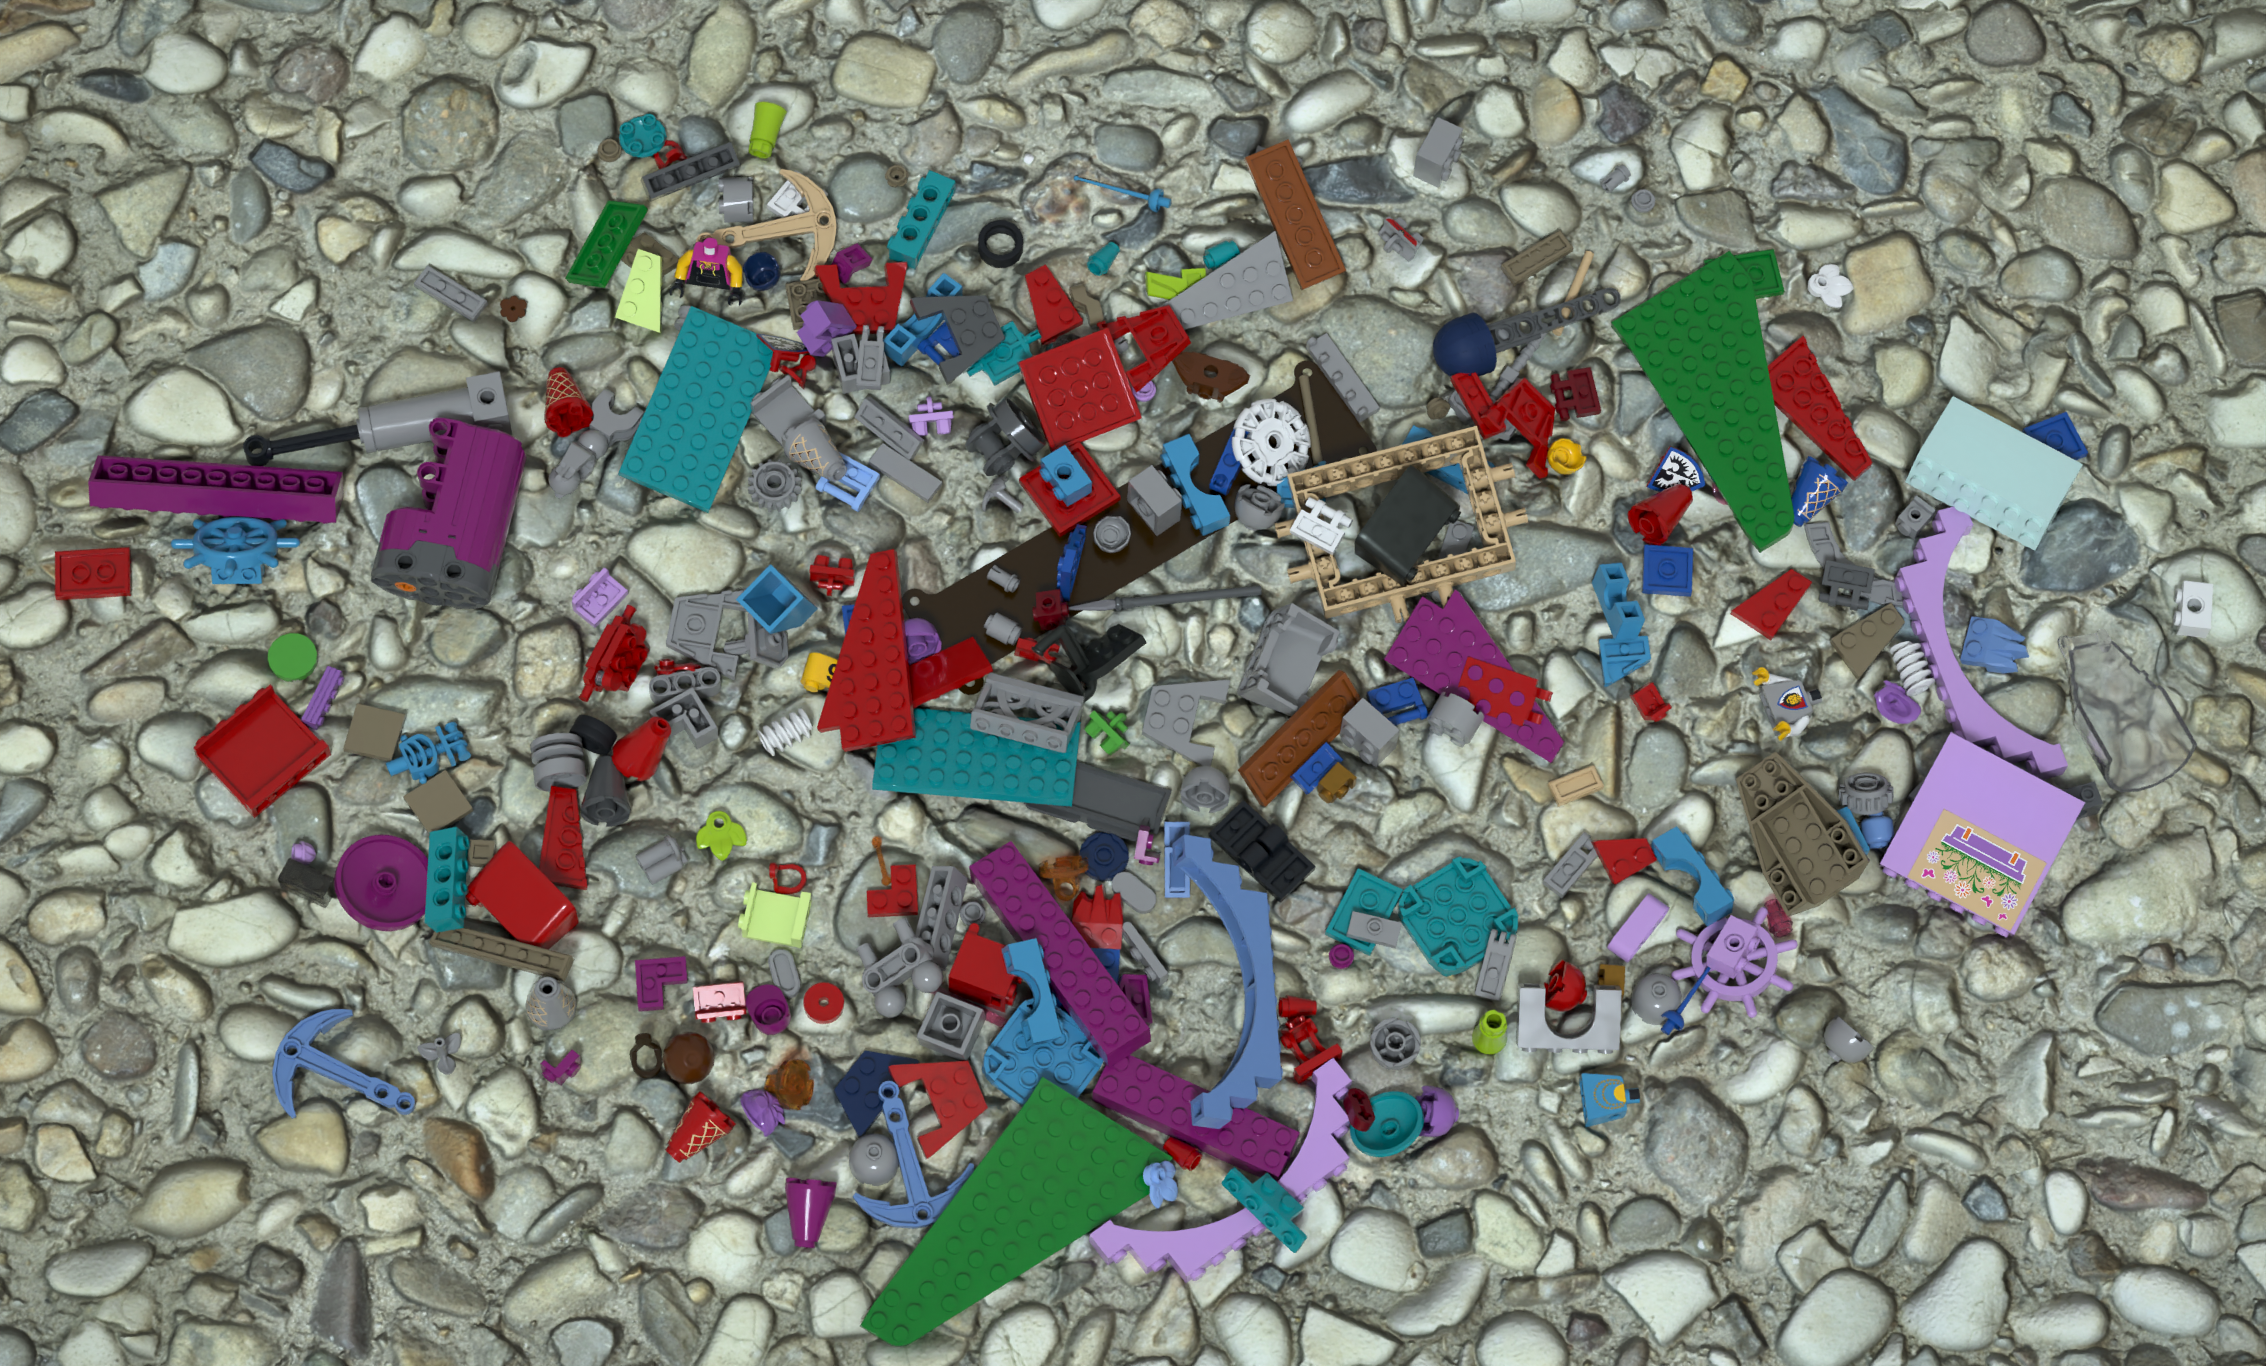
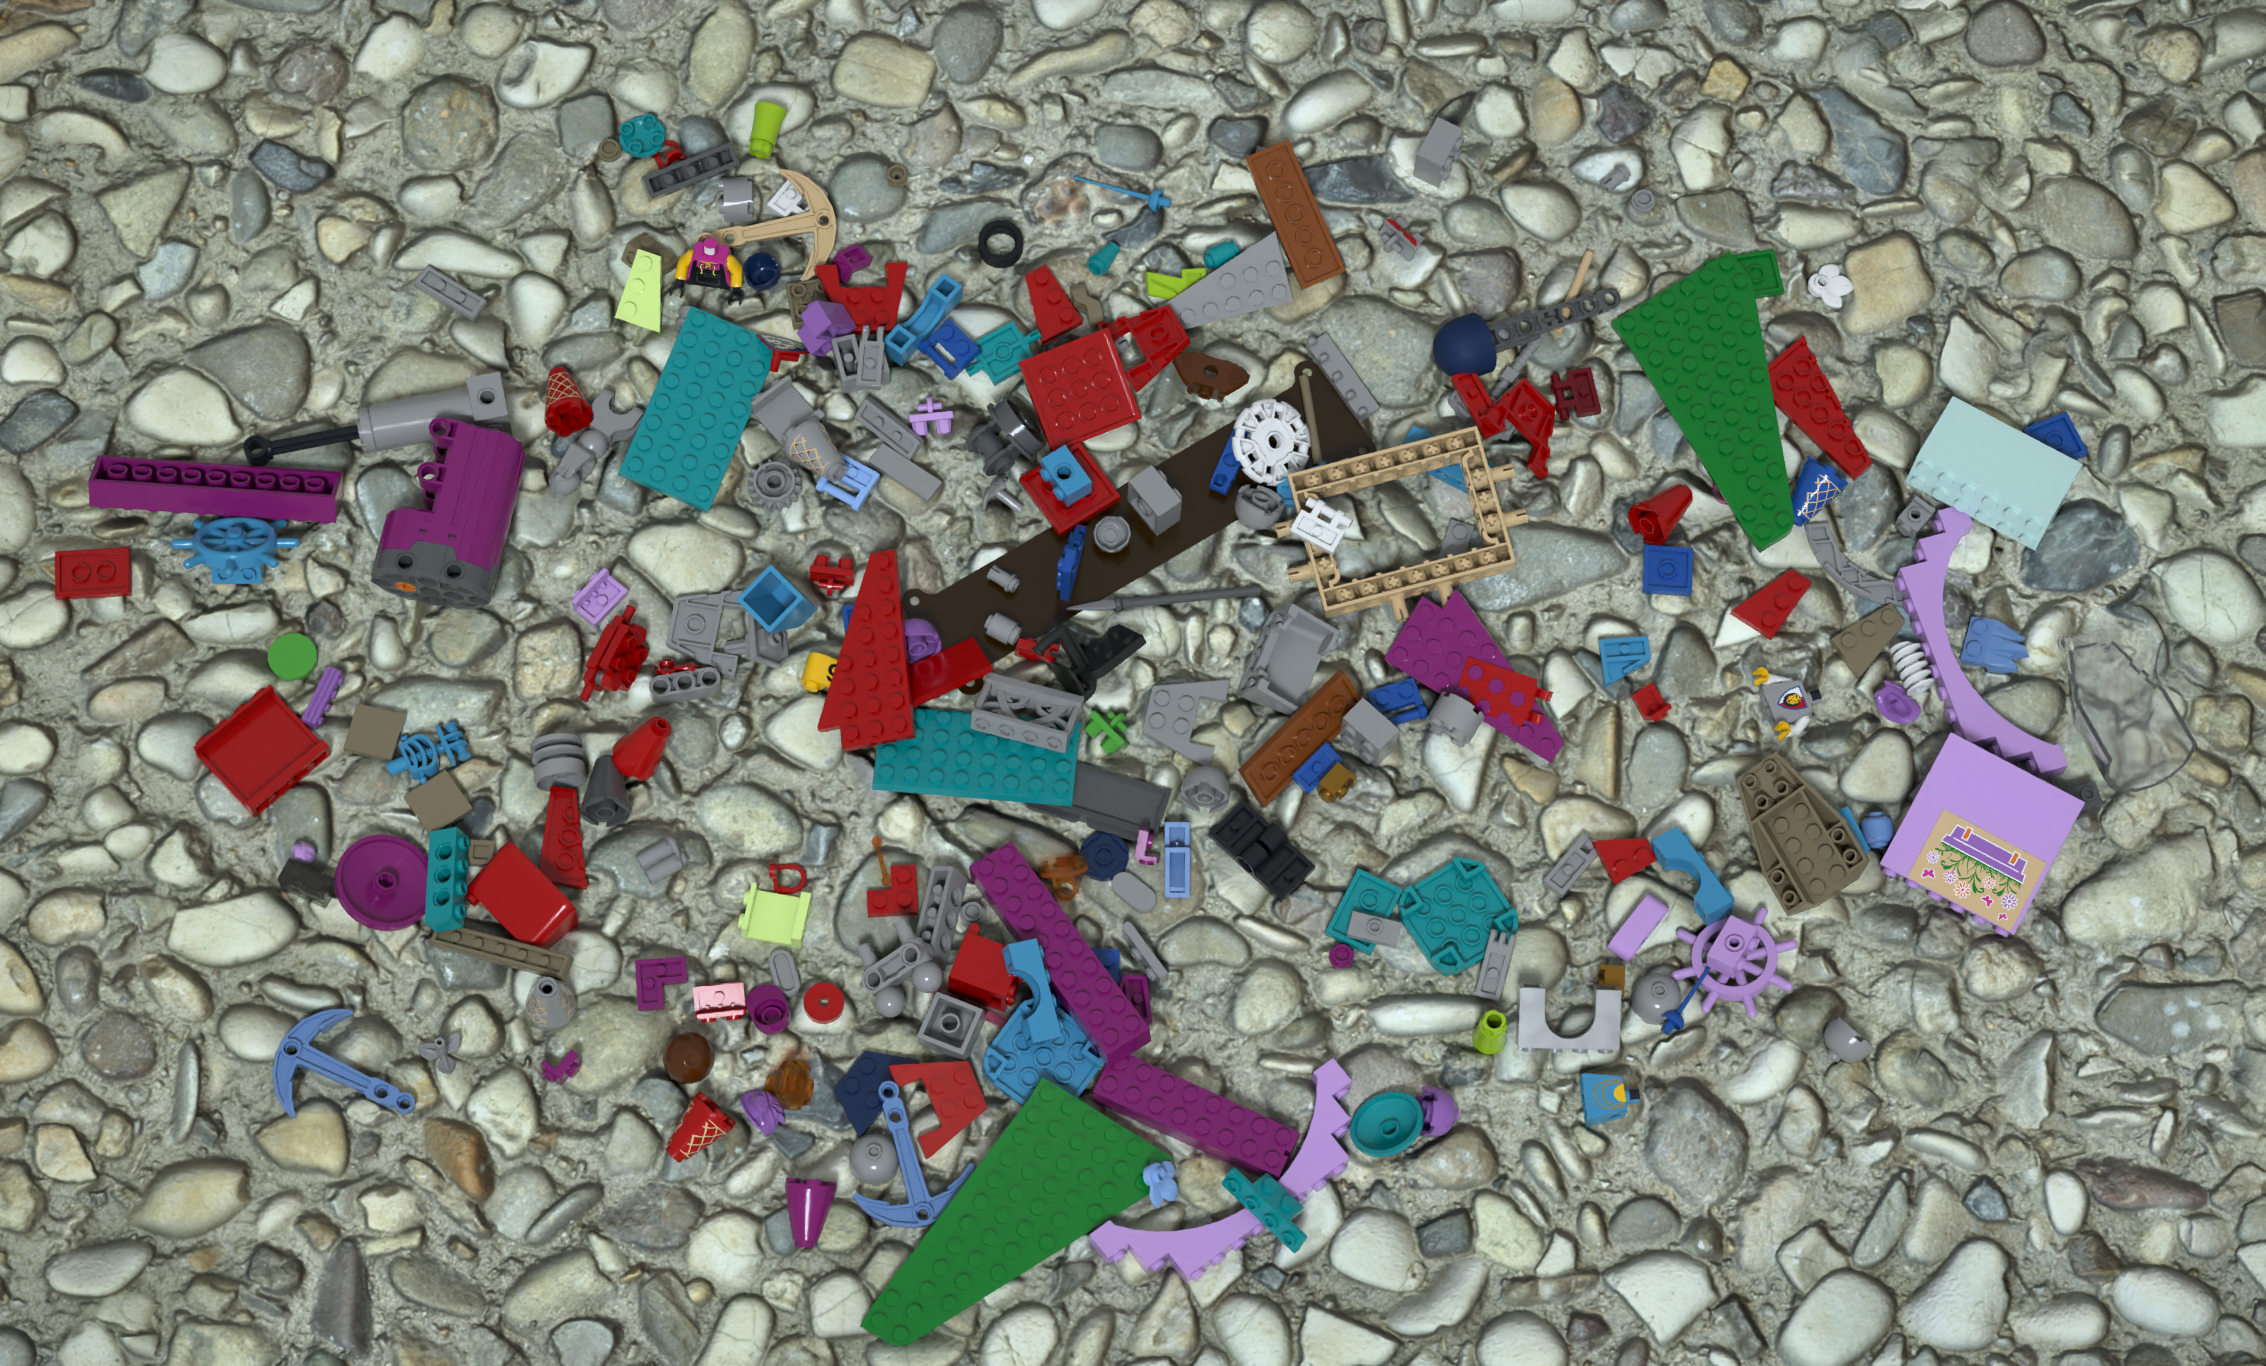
(507, 306): reddish brown plant -> none
(594, 733): black tyre -> none
(606, 244): green tile -> none
(641, 1040): dark brown piece -> none
(688, 714): light grey brick -> none
(721, 838): lime plate -> none
(785, 732): white piece -> none
(807, 363): red piece -> none
(911, 251): teal brick -> none
(970, 325): dark grey wing -> none
(1050, 609): dark red brick -> none
(1099, 919): red plate -> none
(1145, 393): lavender plate -> none
(1184, 1154): red cone -> none
(1207, 510): dark azure arch -> none
(1247, 922): medium blue arch -> none
(1295, 1006): red cone -> none
(1297, 1031): red tile -> none
(1359, 1109): dark red beam -> none
(1395, 1044): light grey cylinder -> none
(1405, 525): pearl dark grey windscreen -> none
(1437, 408): dark tan plate -> none
(1537, 258): dark tan plate -> none
(1565, 456): yellow hair -> none
(1565, 987): red cylinder -> none
(1575, 785): tan tile -> none
(1623, 617): dark azure arch -> none
(1674, 469): shield -> none
(1778, 922): clear pink cone -> none
(1847, 577): dark grey plate -> none
(1866, 793): light grey gear -> none
(2200, 597): white brick -> none

